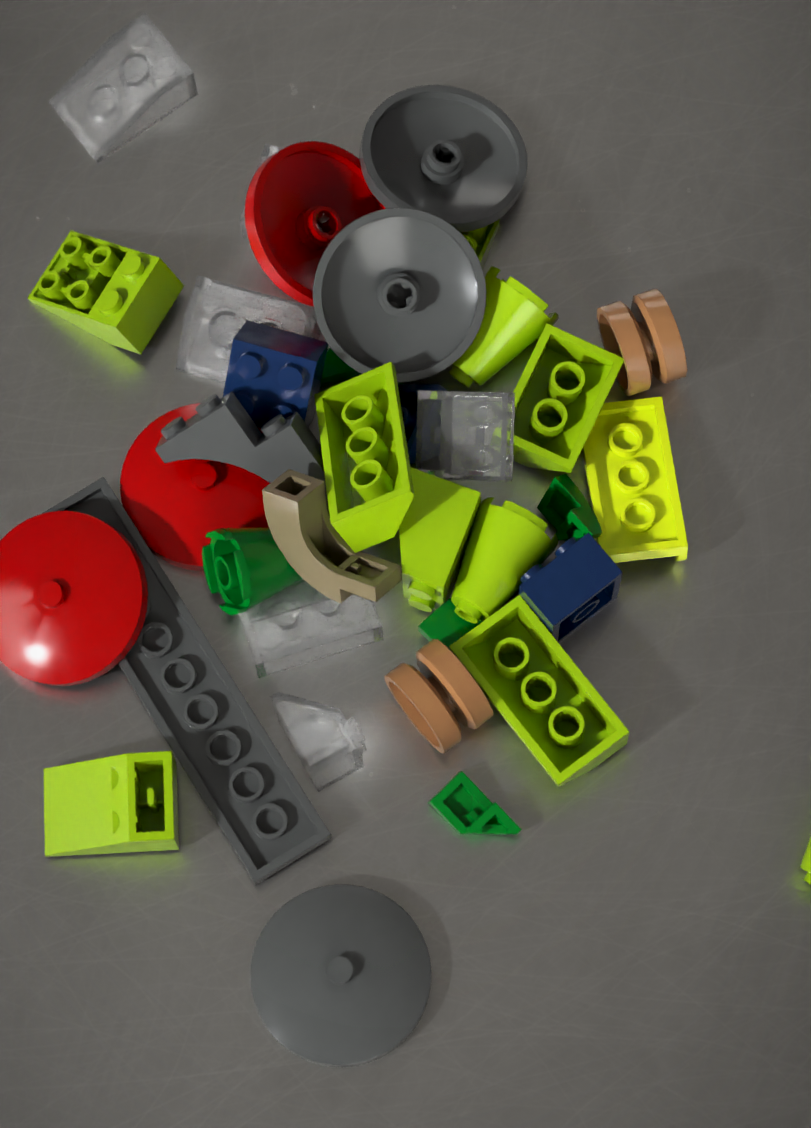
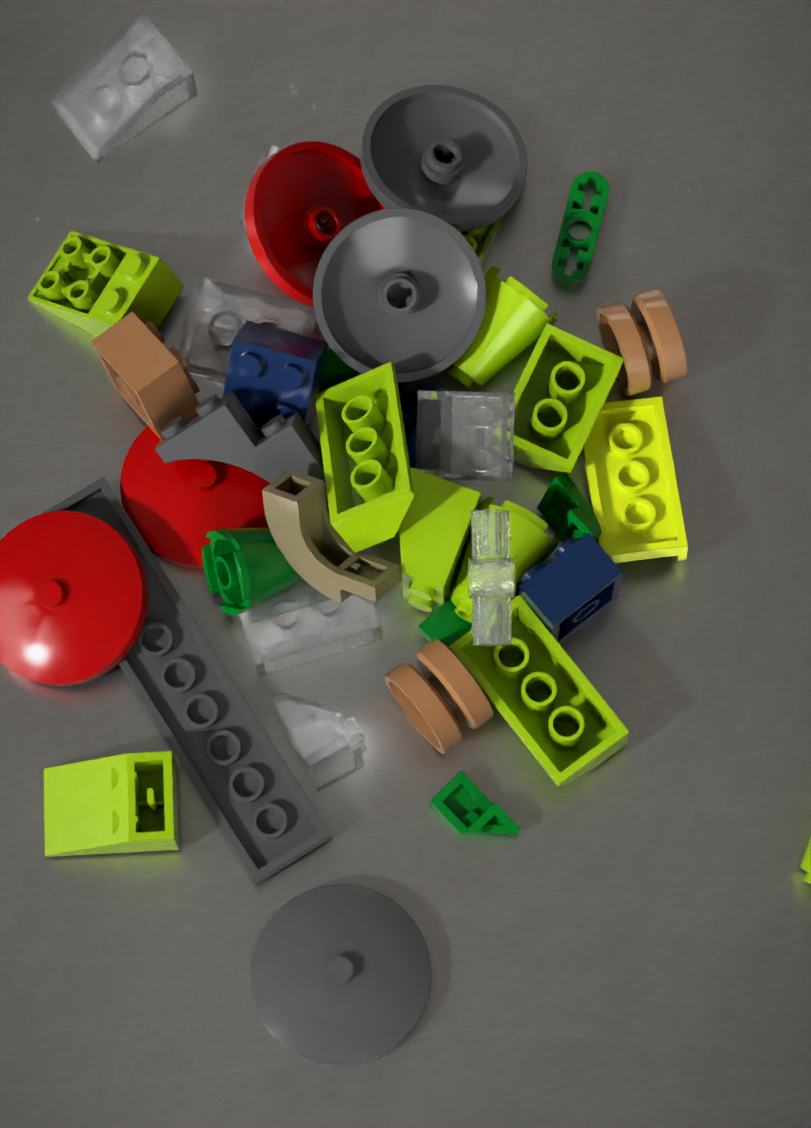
(147, 372): none -> medium nougat brick
(491, 577): none -> clear piece
(573, 214): none -> green beam

